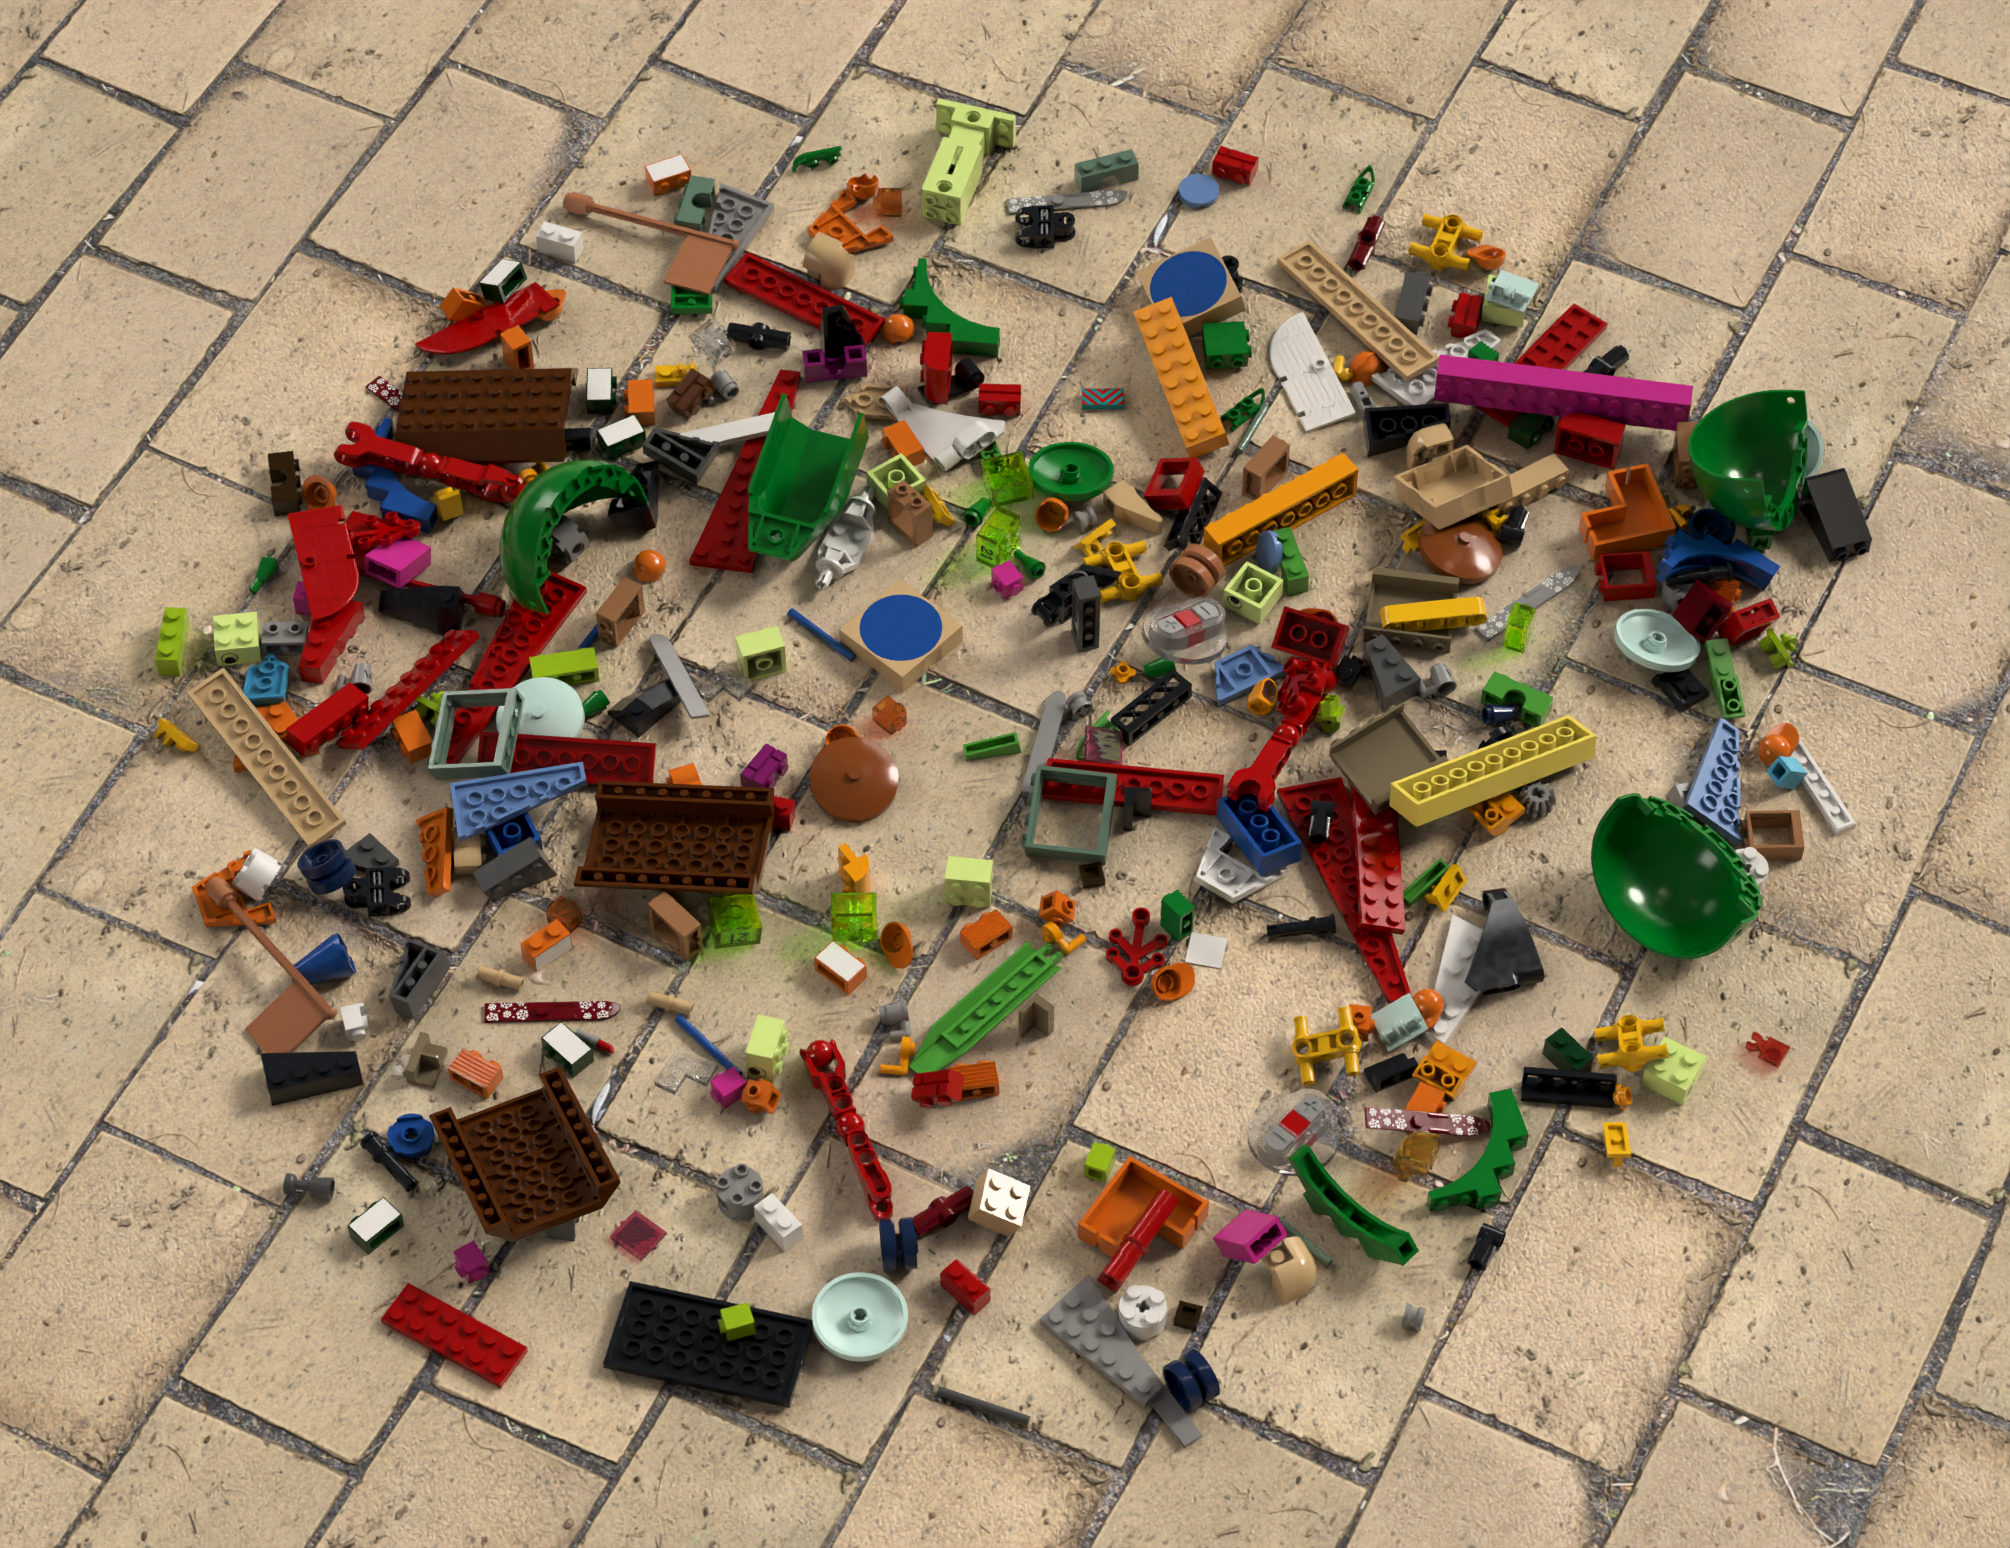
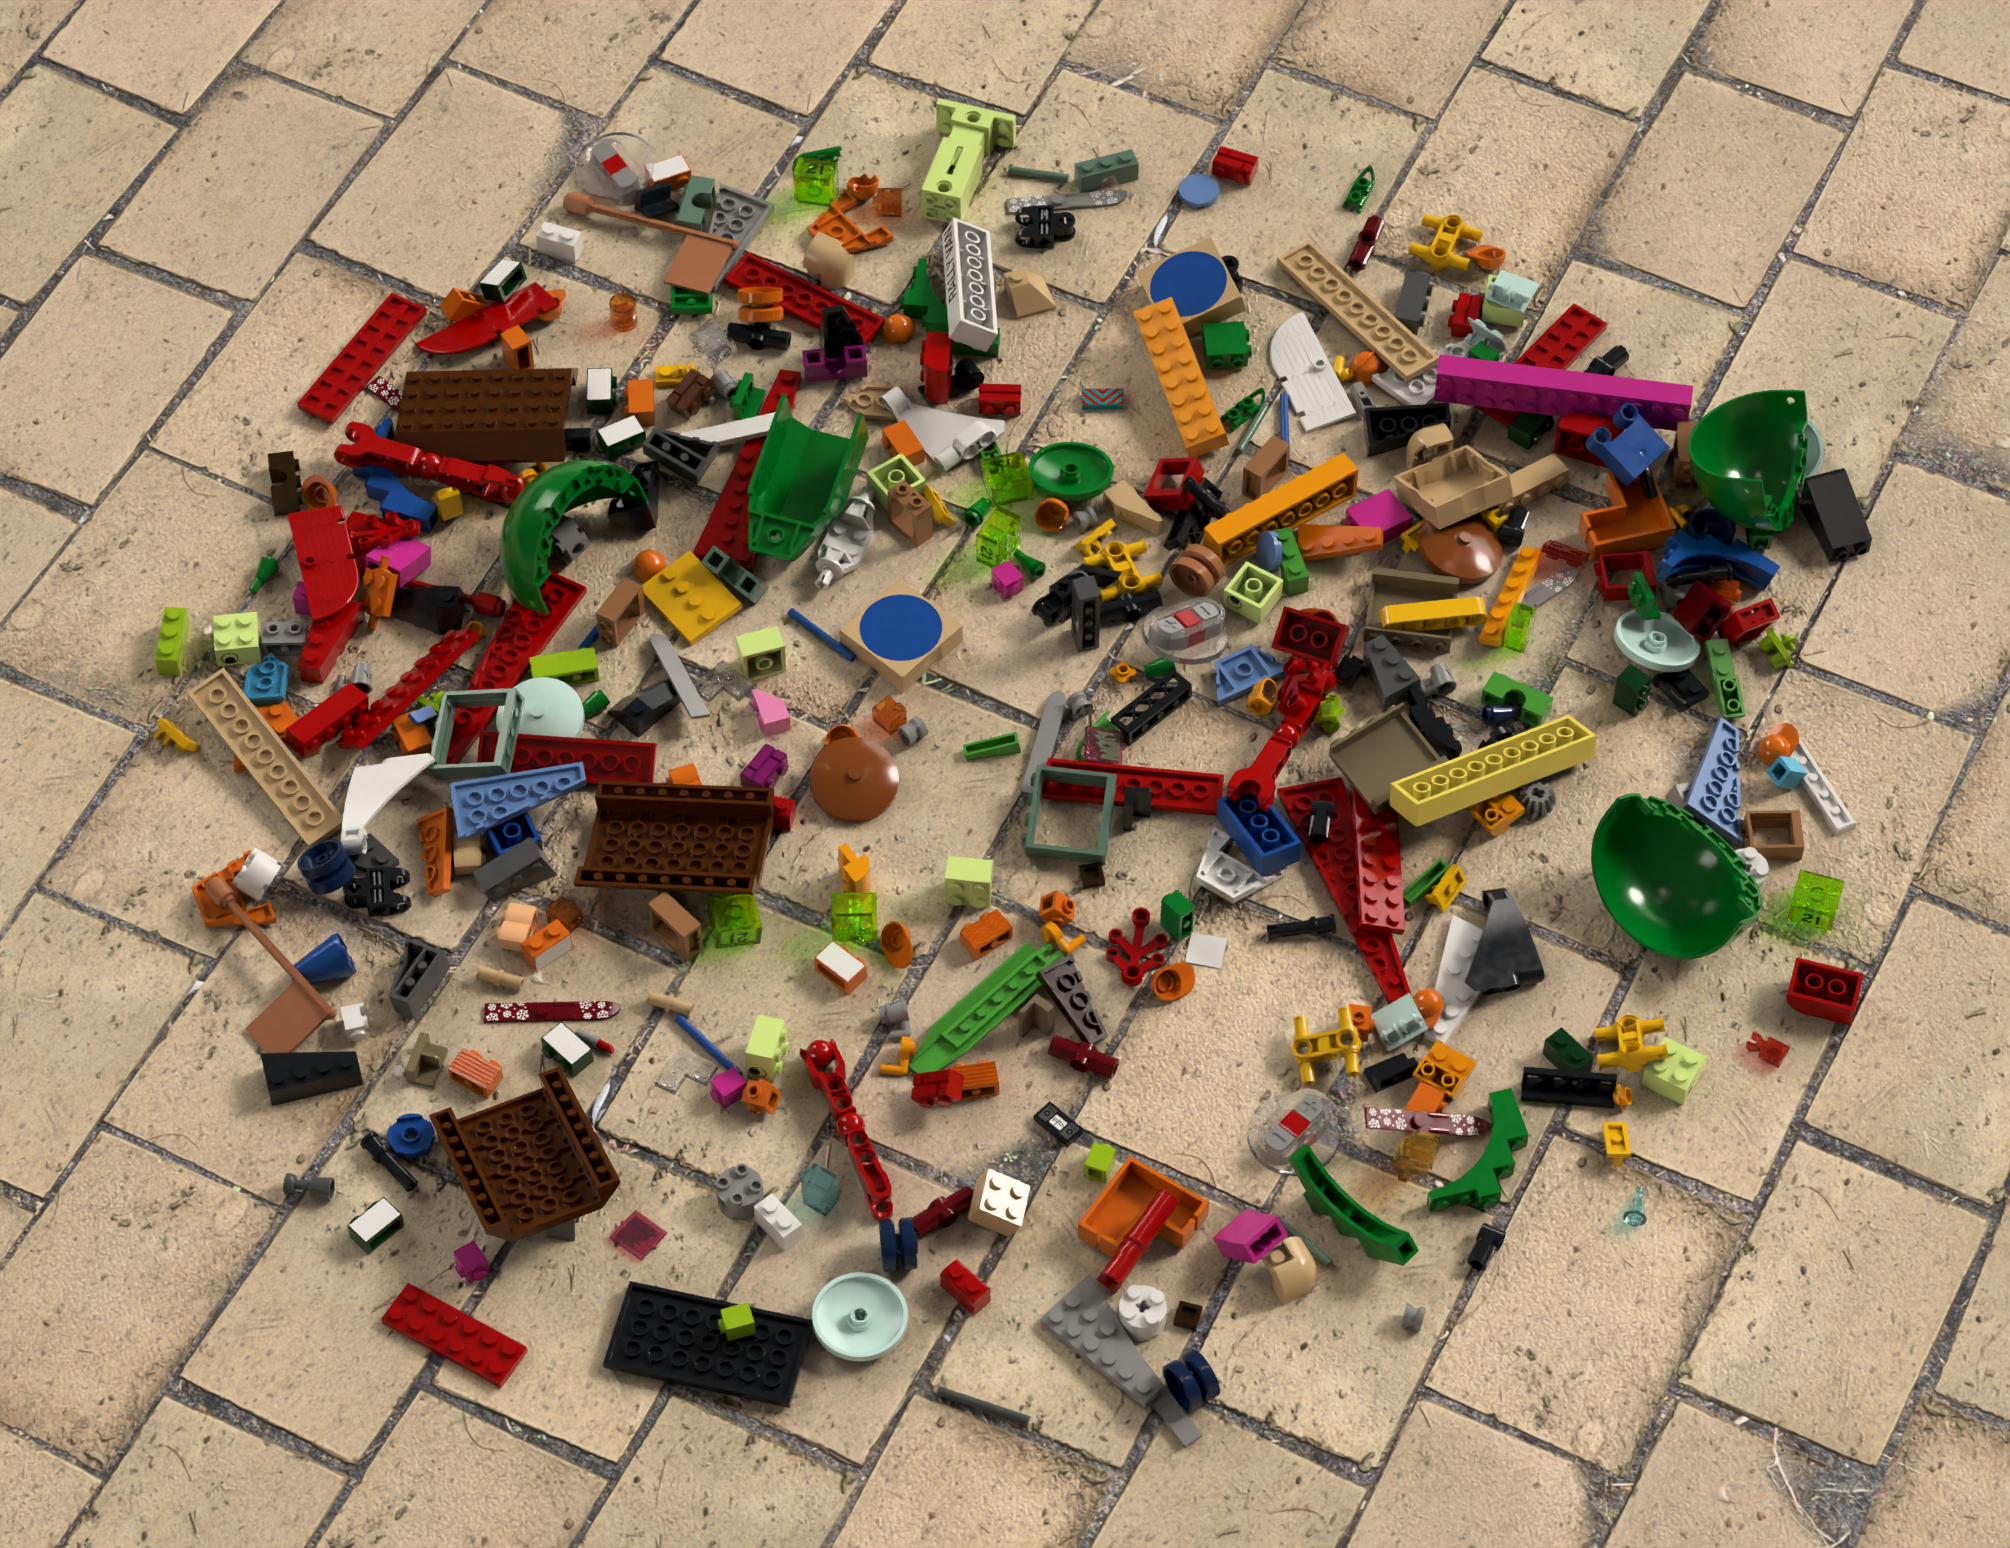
(361, 358): none -> red plate
(370, 791): none -> white panel
(378, 591): none -> orange plate
(423, 715): none -> piece
(476, 625): none -> light orange plate
(518, 925): none -> light nougat brick
(615, 167): none -> clear piece
(623, 312): none -> clear orange wheel
(655, 200): none -> black panel
(691, 597): none -> yellow plate
(734, 574): none -> sand green arch
(747, 399): none -> green bracket
(761, 303): none -> orange wheel
(771, 713): none -> bright pink slope
(815, 181): none -> clear neon green brick
(819, 1189): none -> clear light blue brick
(912, 731): none -> light grey wheel
(969, 285): none -> white brick
(1027, 293): none -> tan slope
(1038, 174): none -> sand green bar
(1058, 1124): none -> tile
(1067, 991): none -> dark brown wing
(1083, 1056): none -> dark red piece
(1129, 606): none -> black piece
(1217, 508): none -> black pin
(1284, 418): none -> blue bar
(1331, 541): none -> orange wing
(1380, 511): none -> dark pink brick
(1435, 730): none -> black slope
(1491, 338): none -> light aqua hinge
(1511, 592): none -> light orange plate
(1573, 556): none -> clear red plate
(1631, 451): none -> blue piece
(1632, 690): none -> dark green brick
(1635, 1213): none -> clear light blue cone
(1642, 597): none -> green bracket
(1815, 900): none -> clear neon green brick
(1824, 991): none -> red brick

